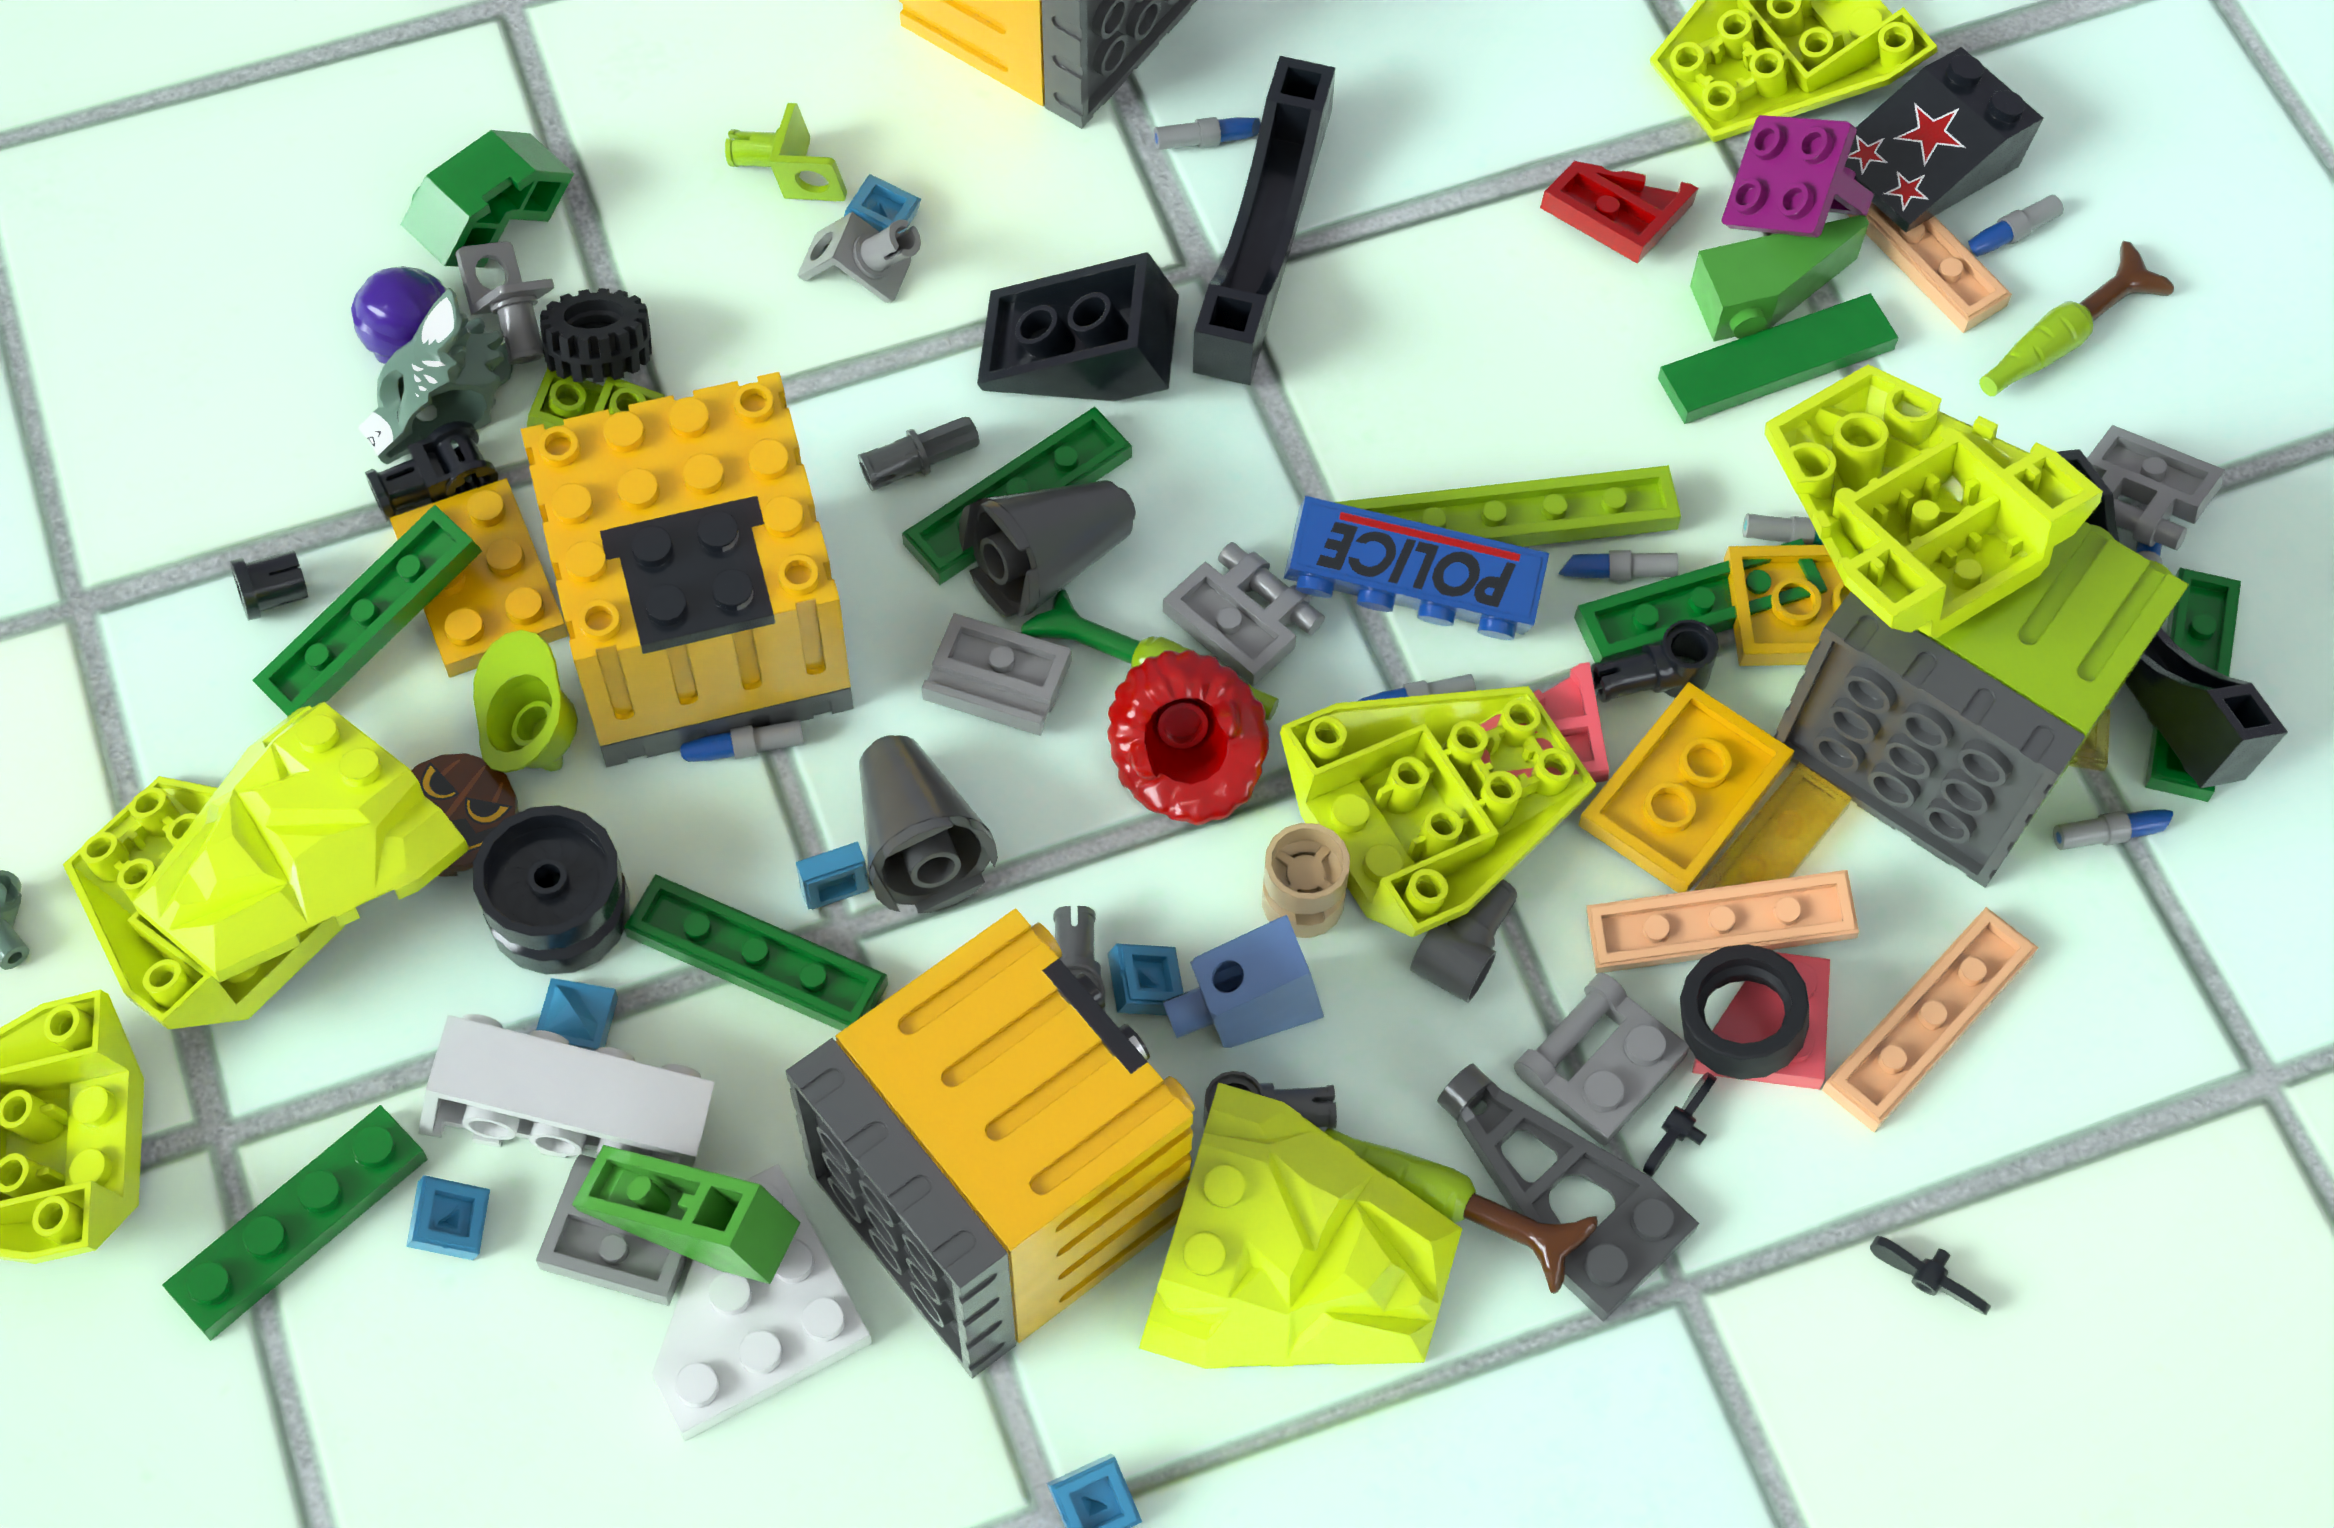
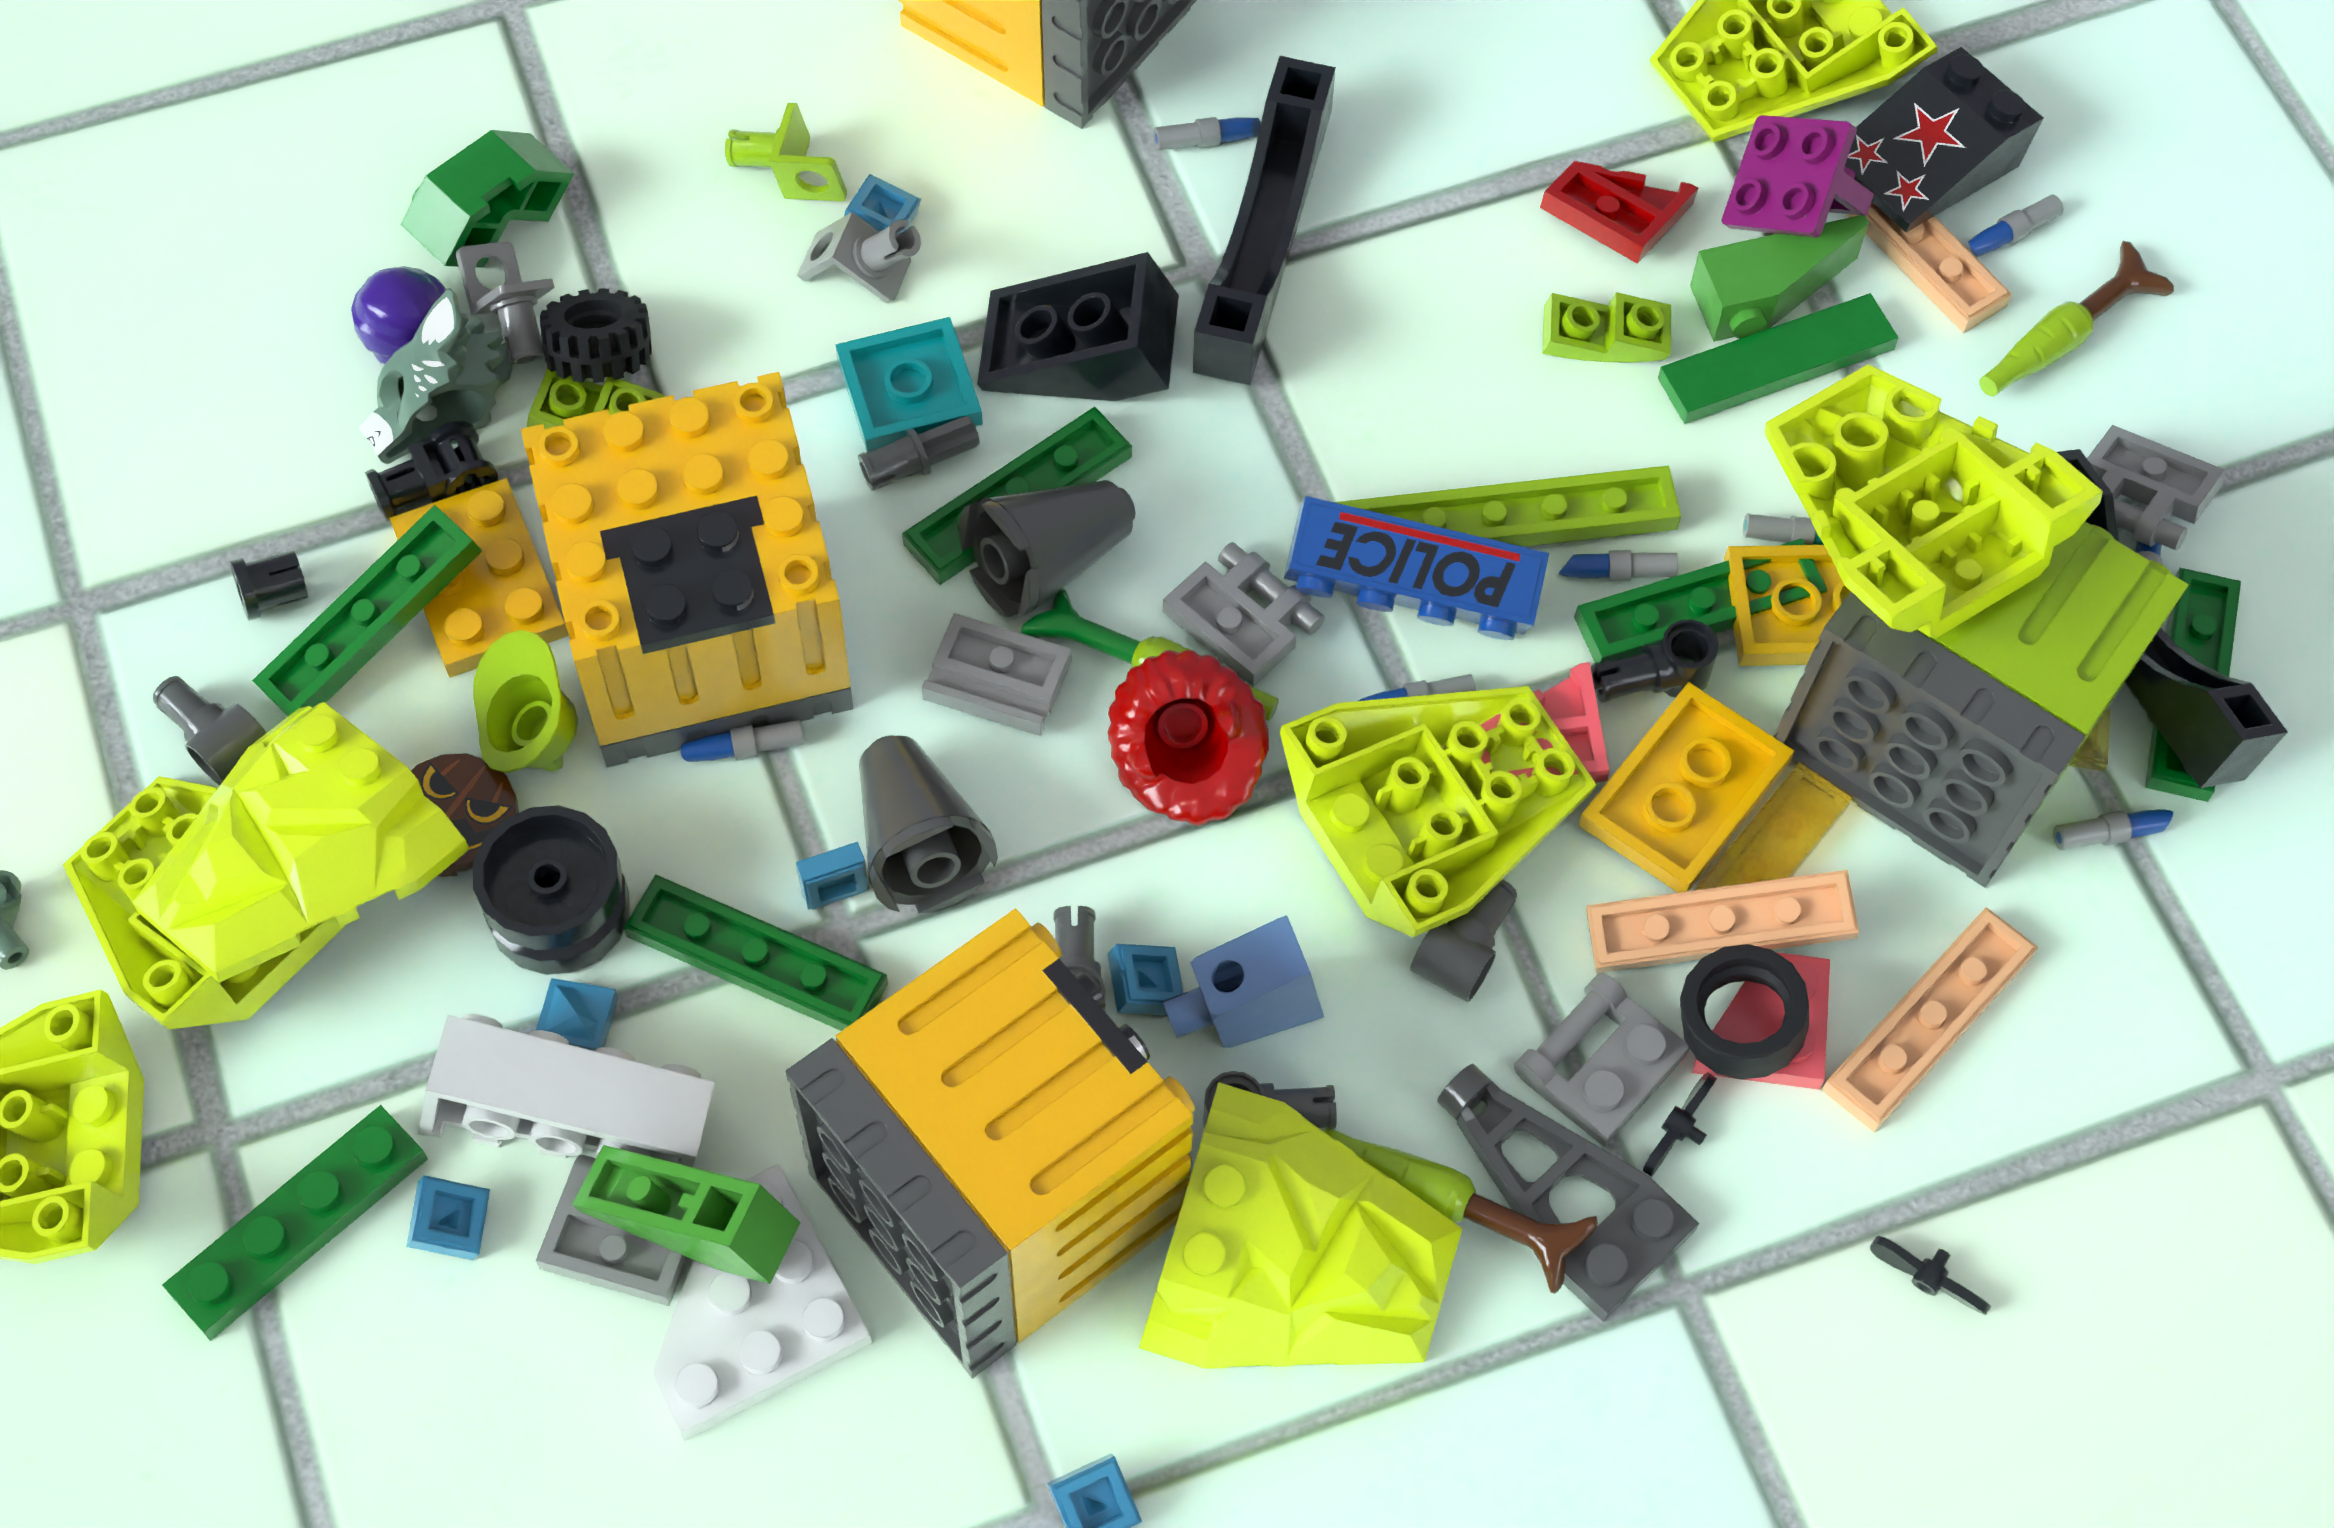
(213, 734): none -> dark grey pin
(907, 381): none -> teal tile
(1306, 878): tan wheel -> none
(1616, 332): none -> lime slope

